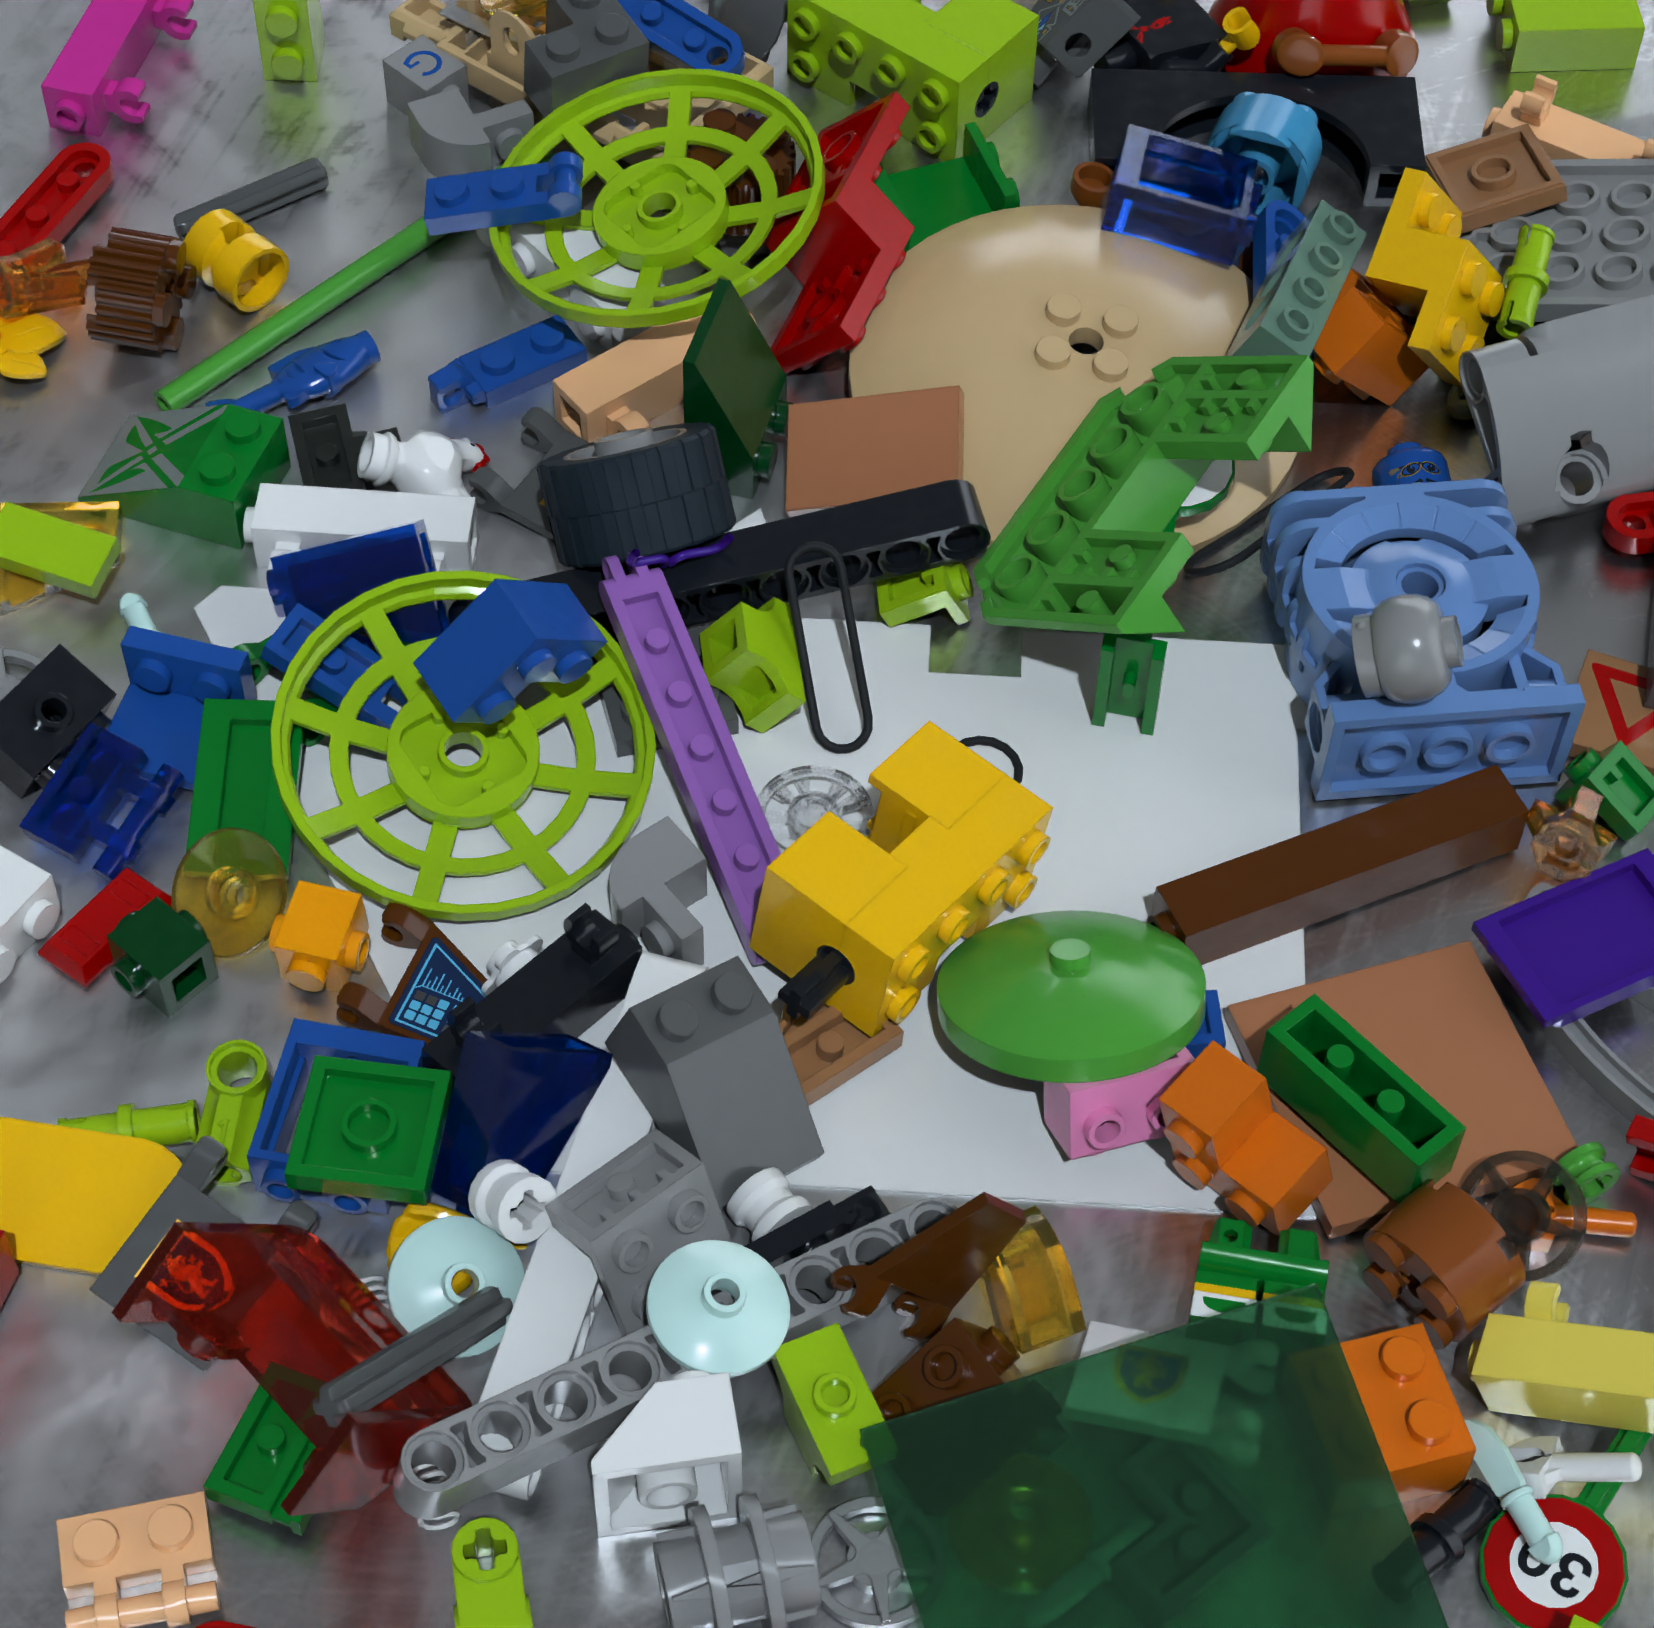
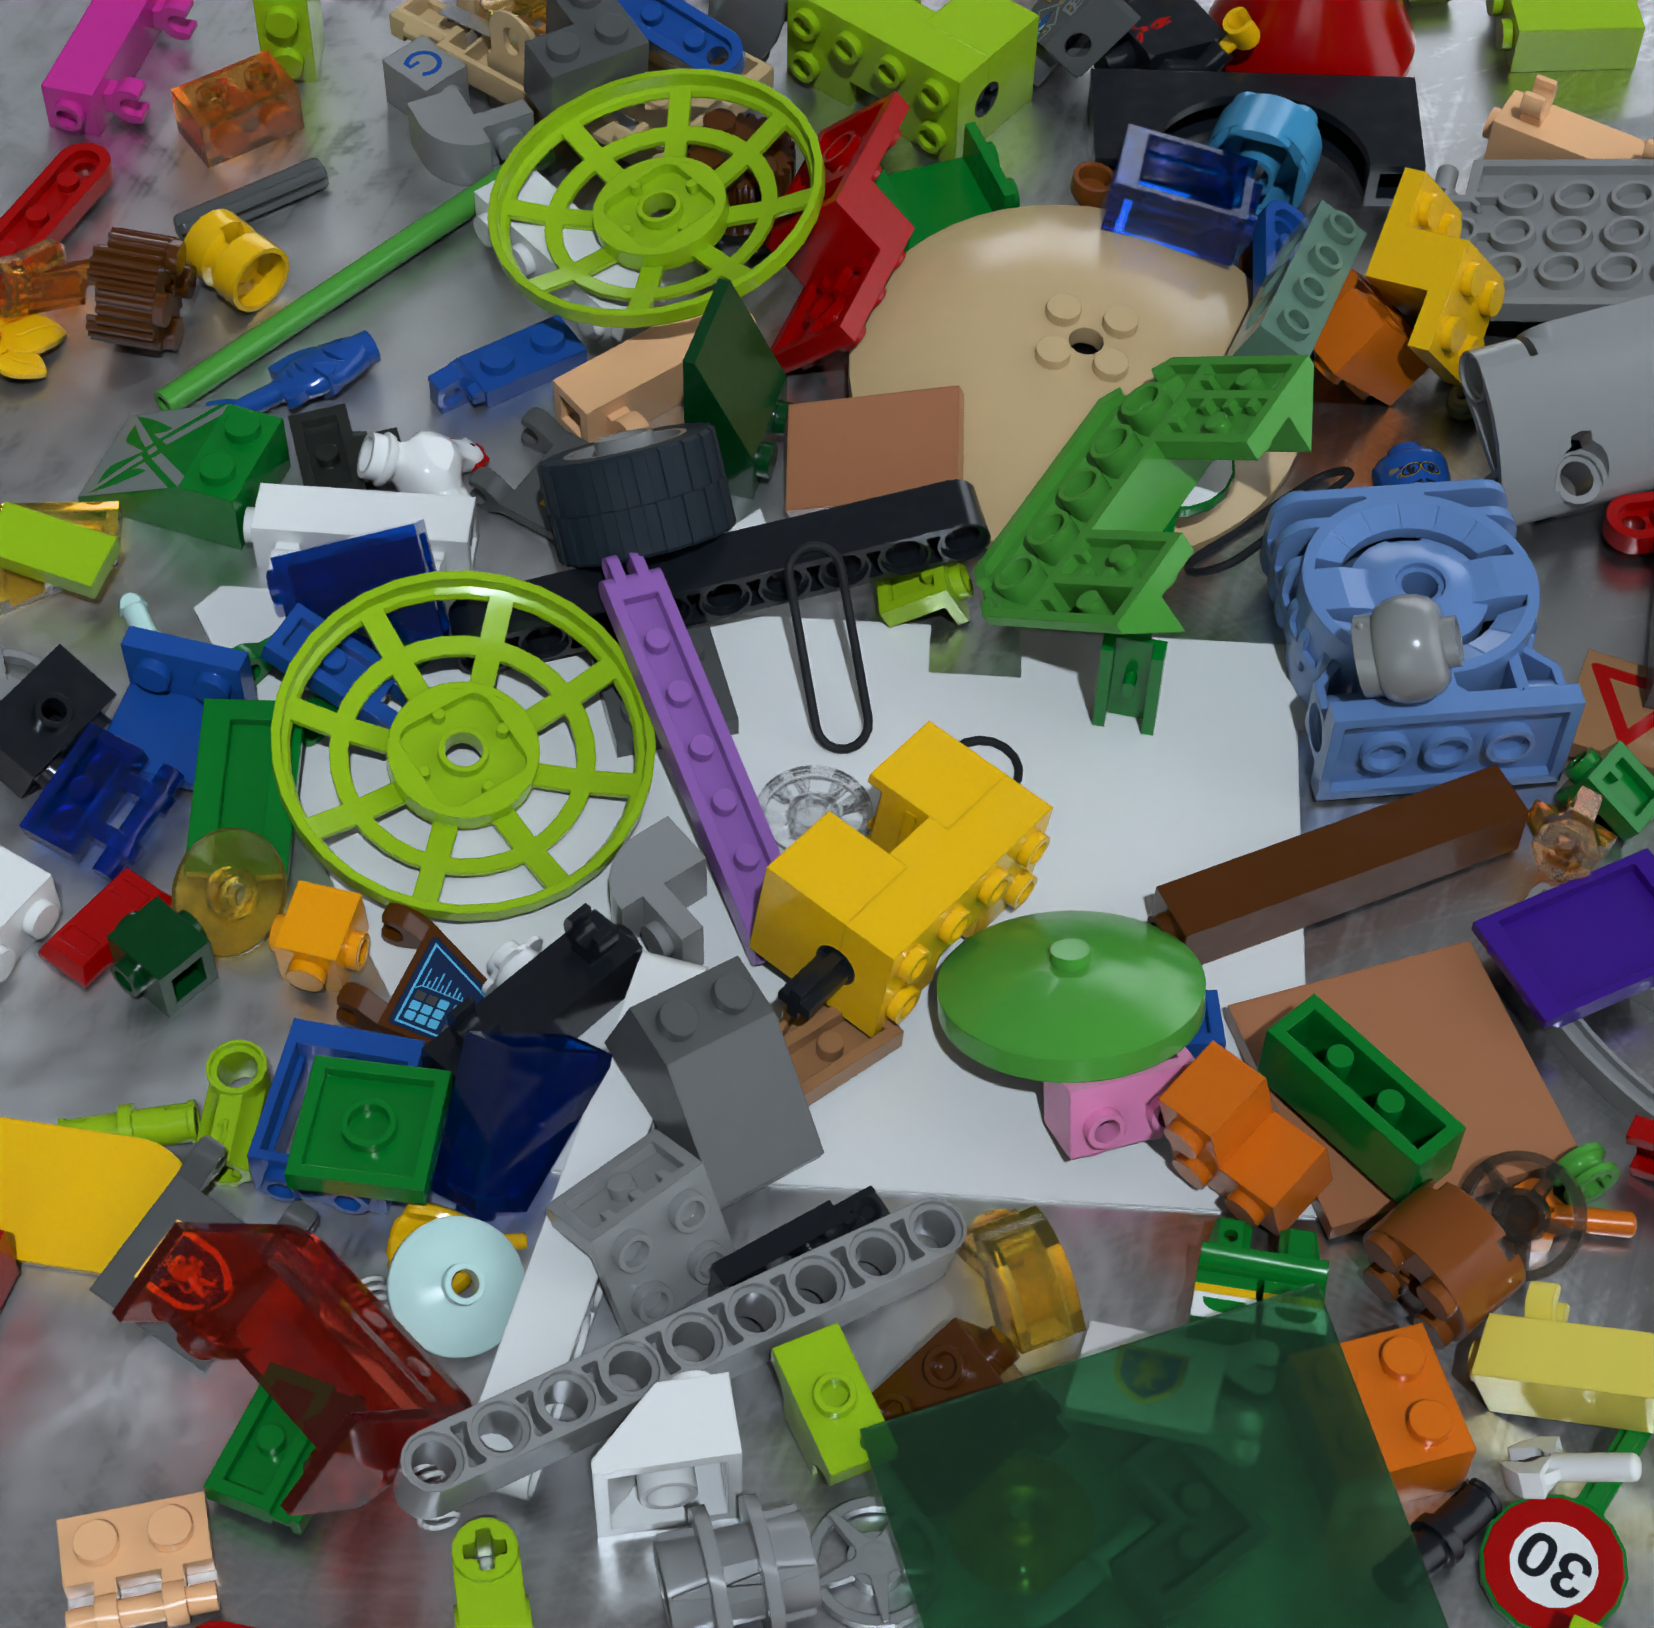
(237, 108): none -> clear orange brick
(412, 1356): dark grey axle -> none
(504, 195): blue plate -> none
(505, 642): blue brick -> none
(508, 1186): white wheel -> none
(663, 560): dark purple piece -> none
(713, 1335): light aqua dish -> none
(755, 662): lime brick -> none
(765, 1203): white wheel -> none
(934, 1265): reddish brown flag -> none
(1303, 54): dark orange bar -> none
(1497, 177): medium nougat tile -> none
(1517, 1498): light aqua piece -> none
(1525, 280): lime pin -> none

